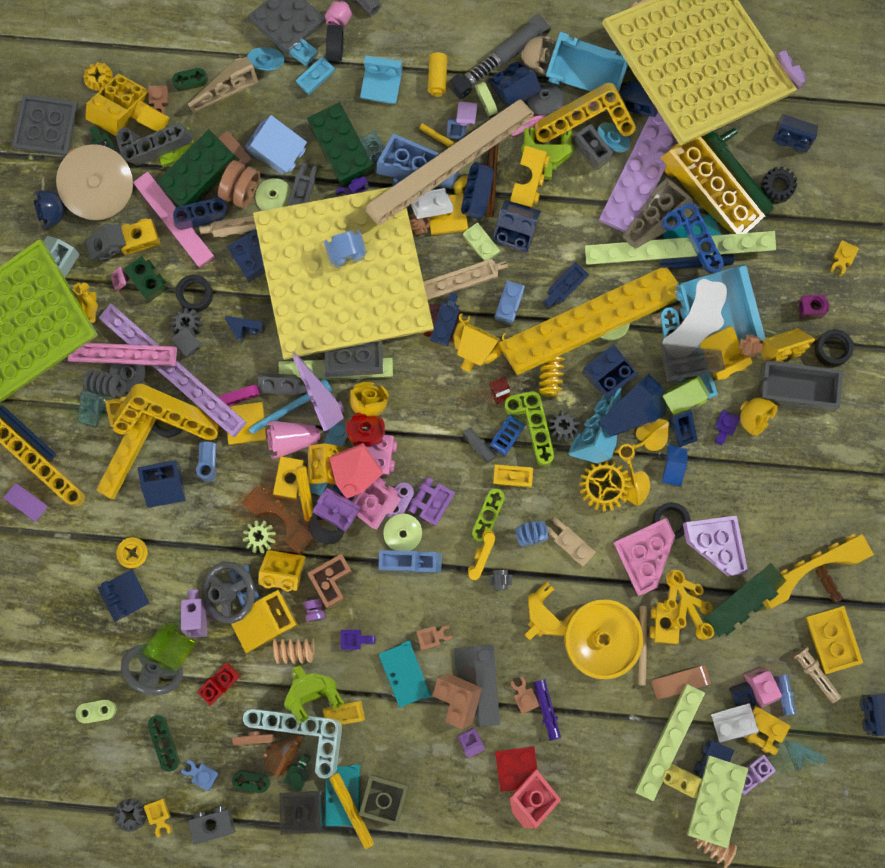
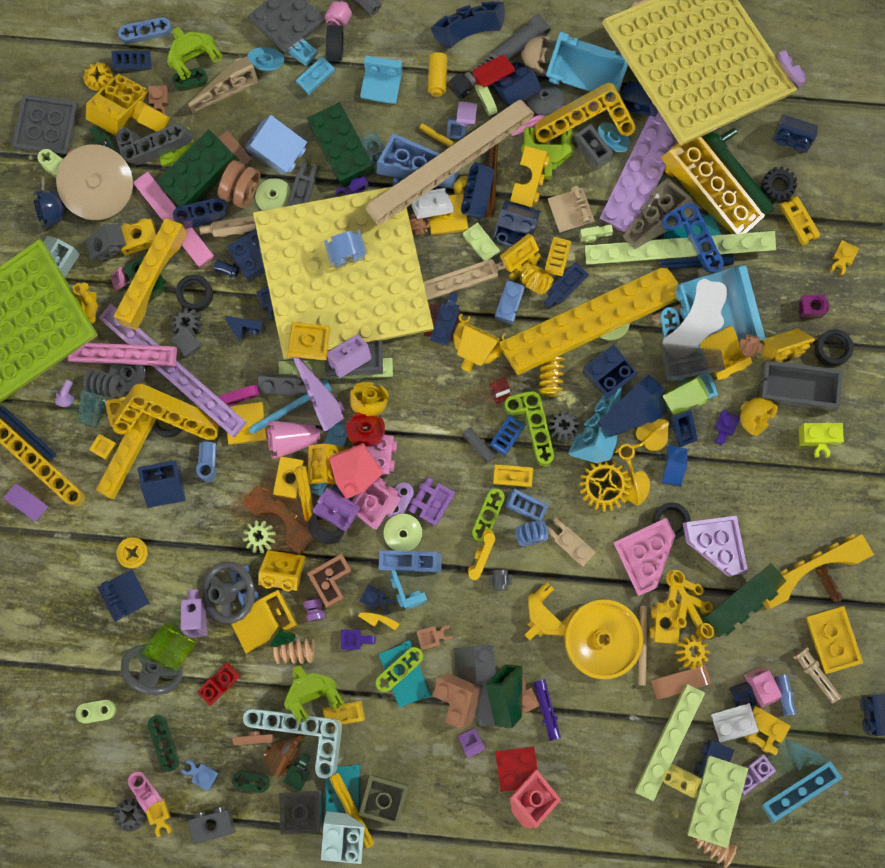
(52, 165): none -> yellowish green piece
(62, 397): none -> lavender plate
(103, 446): none -> yellow plate
(124, 67): none -> dark blue slope
(135, 301): none -> yellow arch
(139, 25): none -> medium blue beam
(145, 793): none -> bright pink piece
(188, 47): none -> lime connector
(225, 268): none -> dark blue pin
(265, 300): none -> dark blue plate
(281, 637): none -> dark green tile
(308, 341): none -> yellow tile
(342, 838): none -> light aqua slope
(349, 355): none -> lavender hinge
(374, 598): none -> dark blue plate
(374, 619): none -> yellow slope
(413, 663): none -> lime beam
(415, 598): none -> medium azure bracket
(468, 22): none -> dark blue brick
(493, 71): none -> red slope
(506, 695): none -> dark green slope
(515, 508): none -> medium blue slope
(518, 254): none -> yellow plate
(536, 279): none -> yellow gear
(557, 256): none -> yellow slope
(571, 209): none -> tan hinge
(592, 234): none -> yellowish green plate
(698, 650): none -> yellow gear
(799, 220): none -> yellow plate
(801, 792): none -> medium azure brick
(821, 436): none -> neon yellow brick

